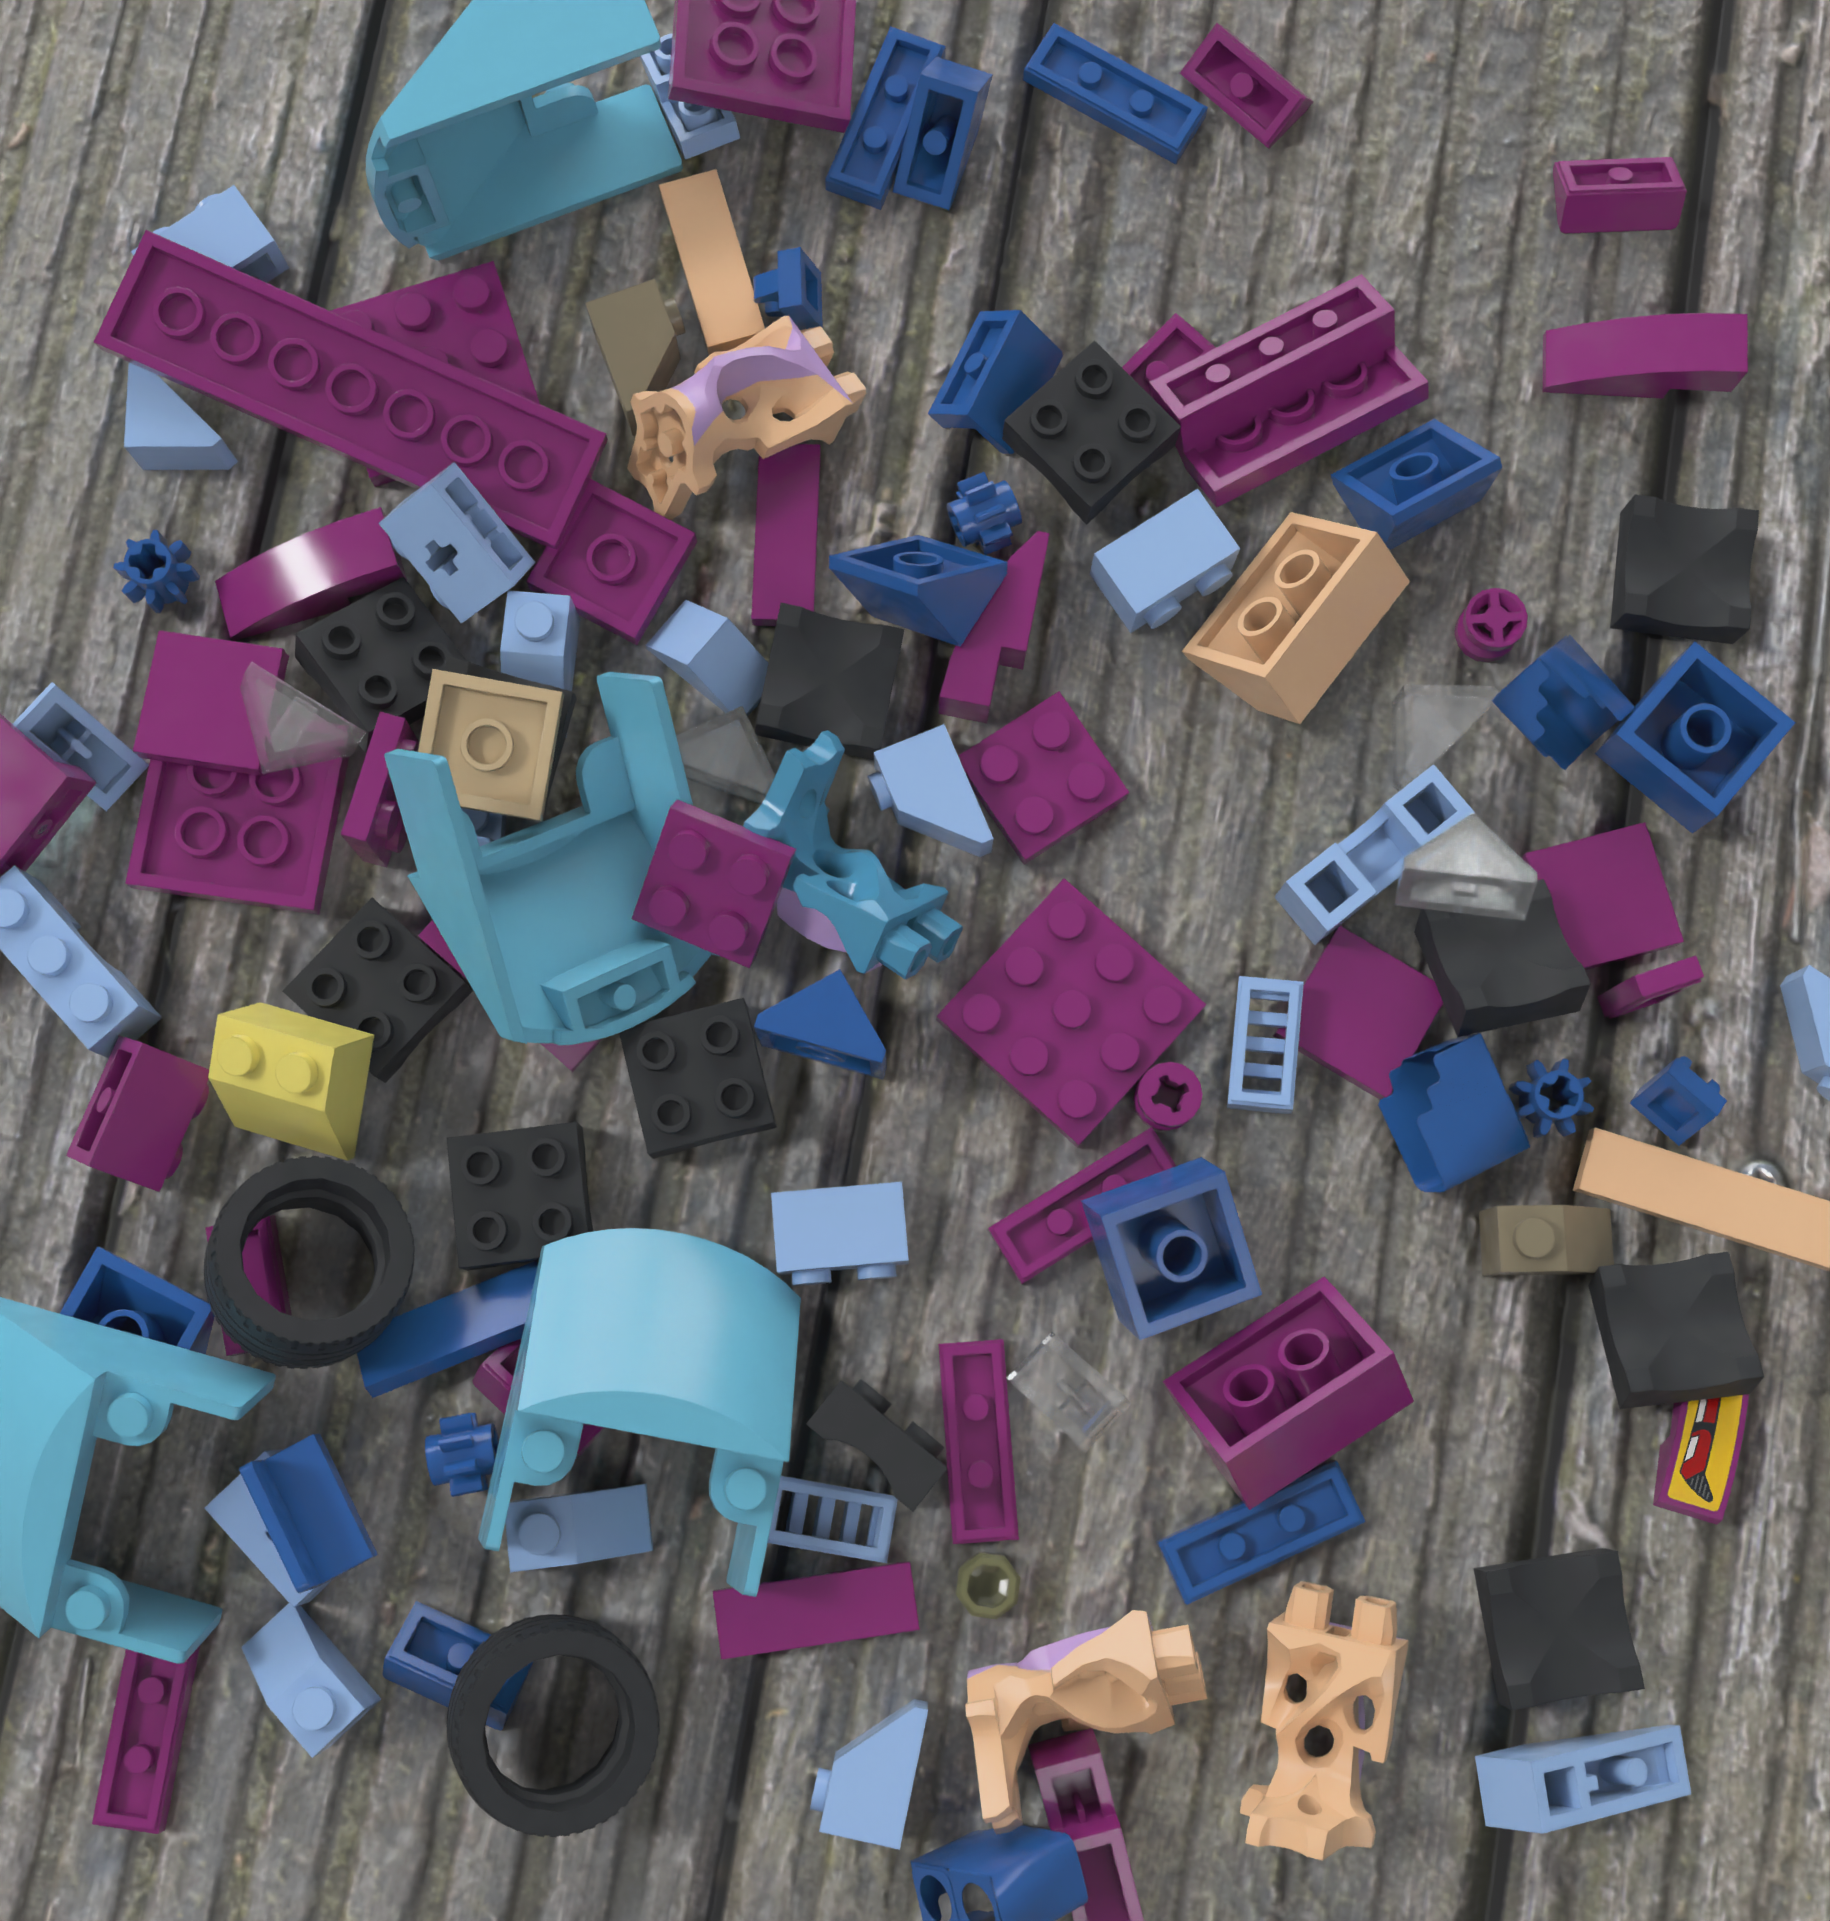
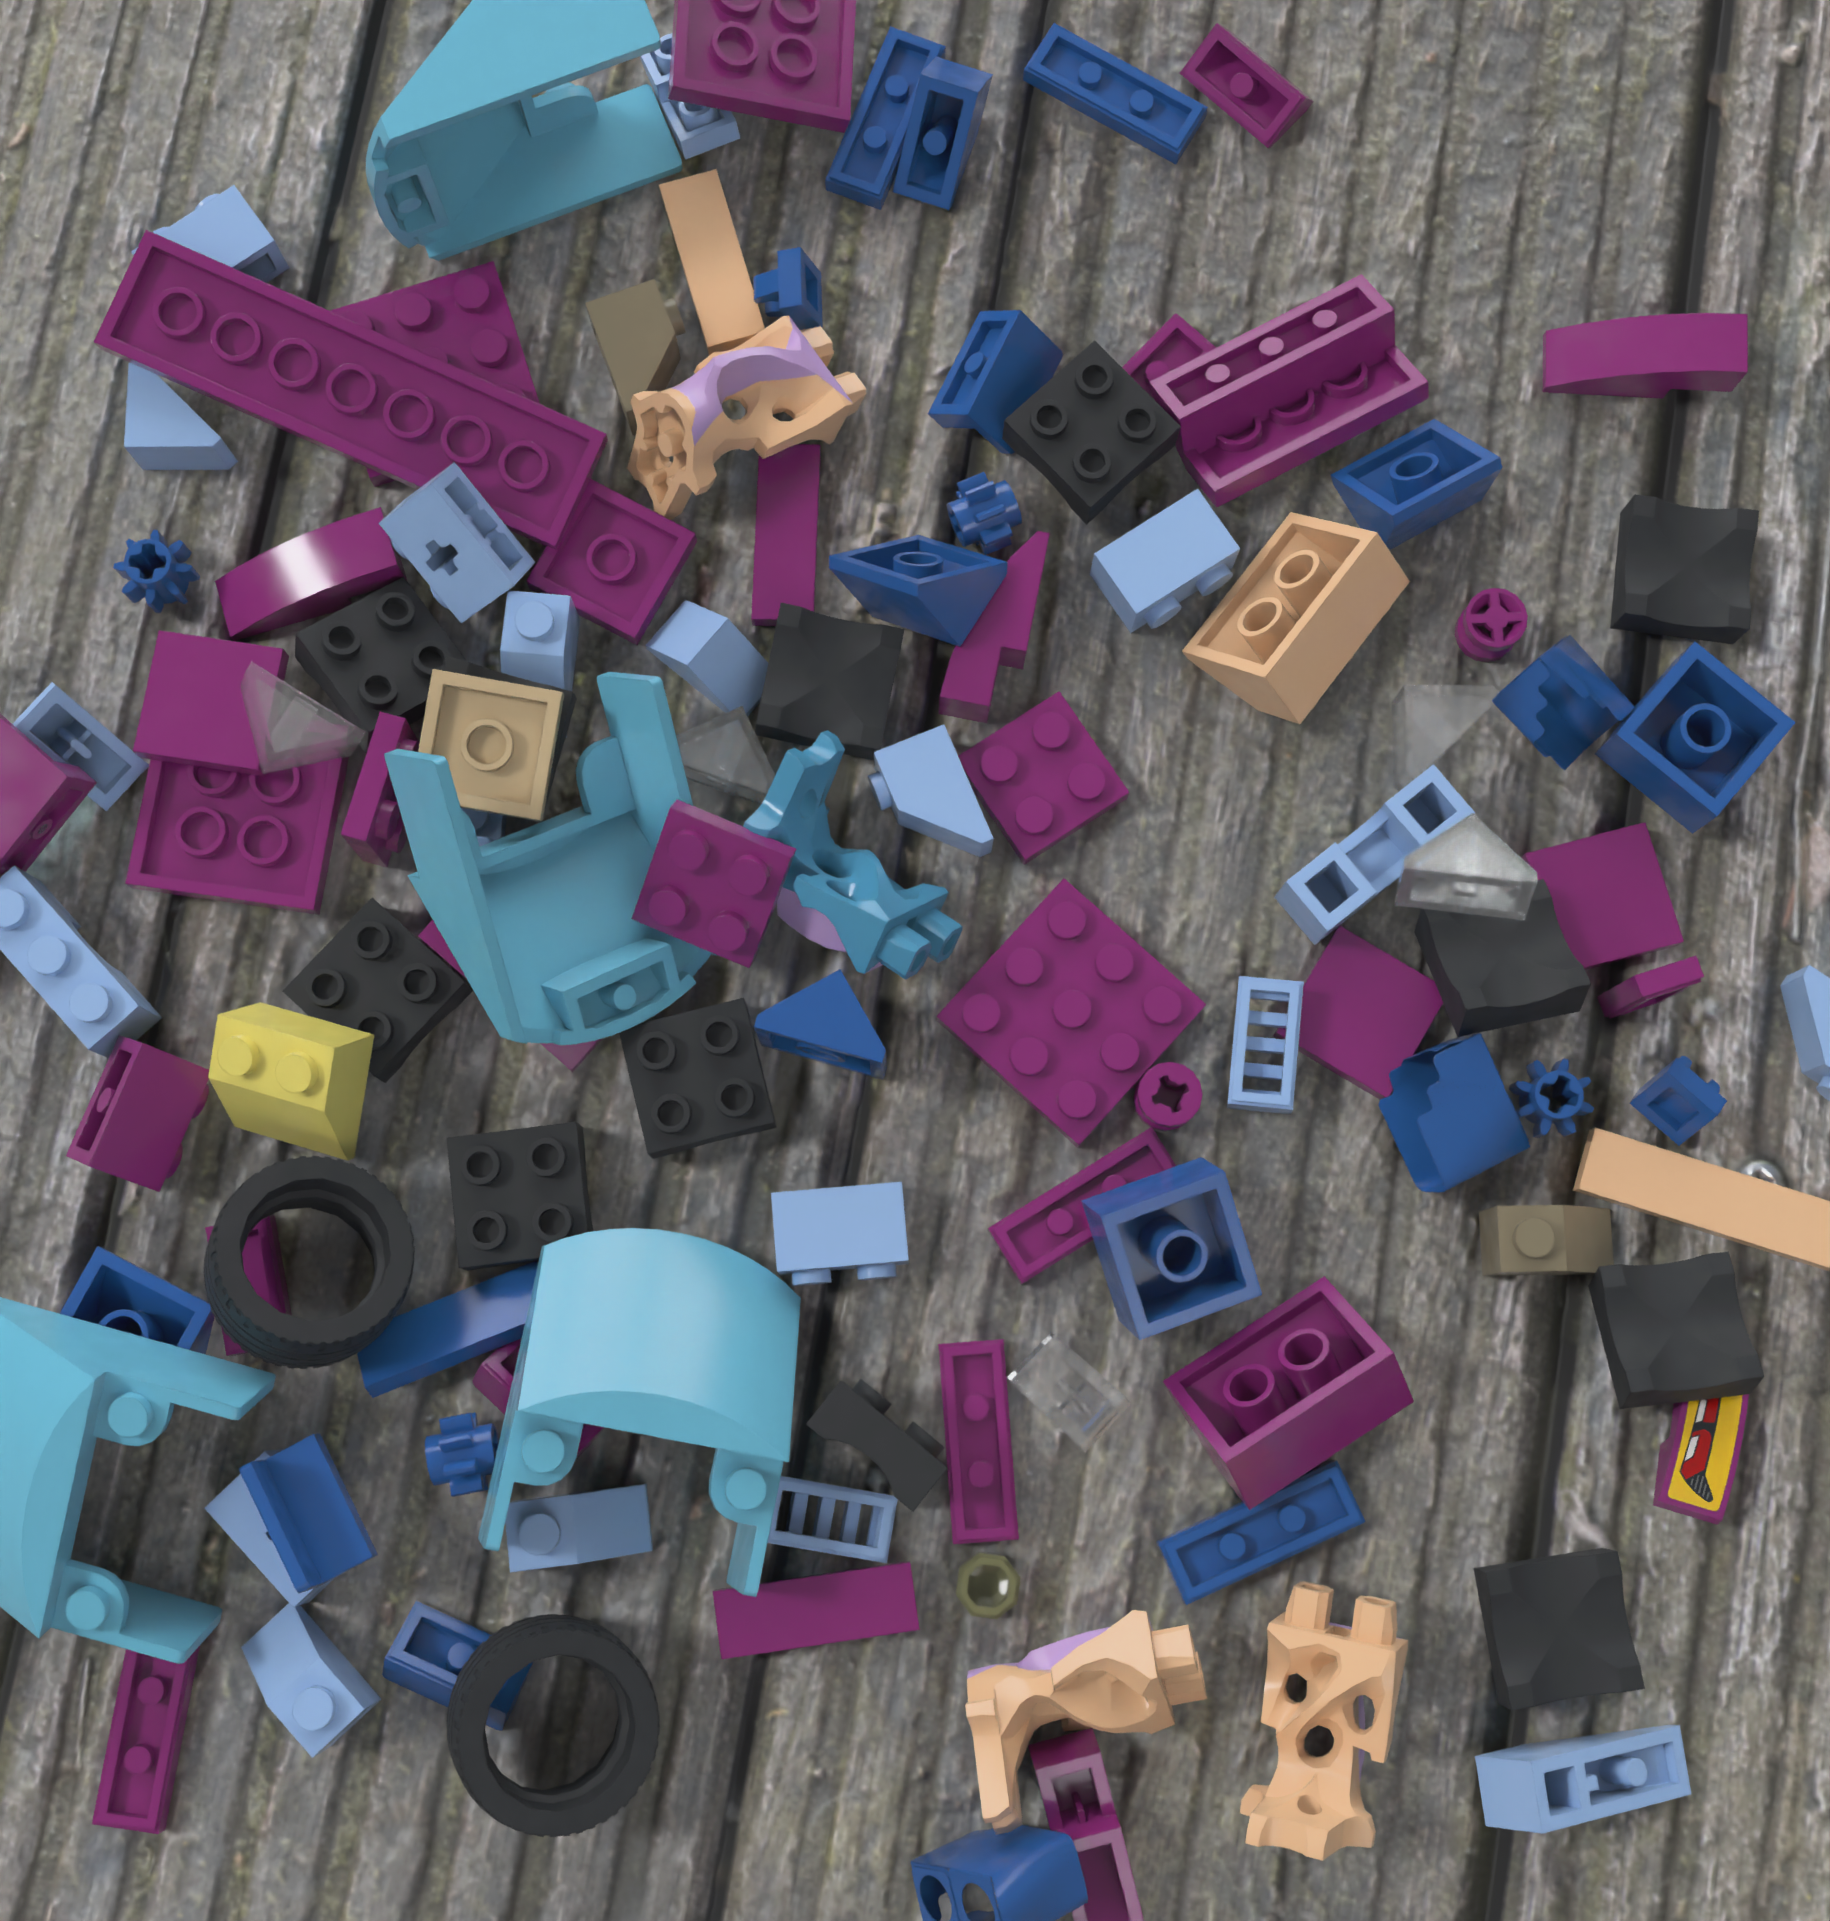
(873, 1780): light blue slope -> none
(1618, 195): magenta slope -> none

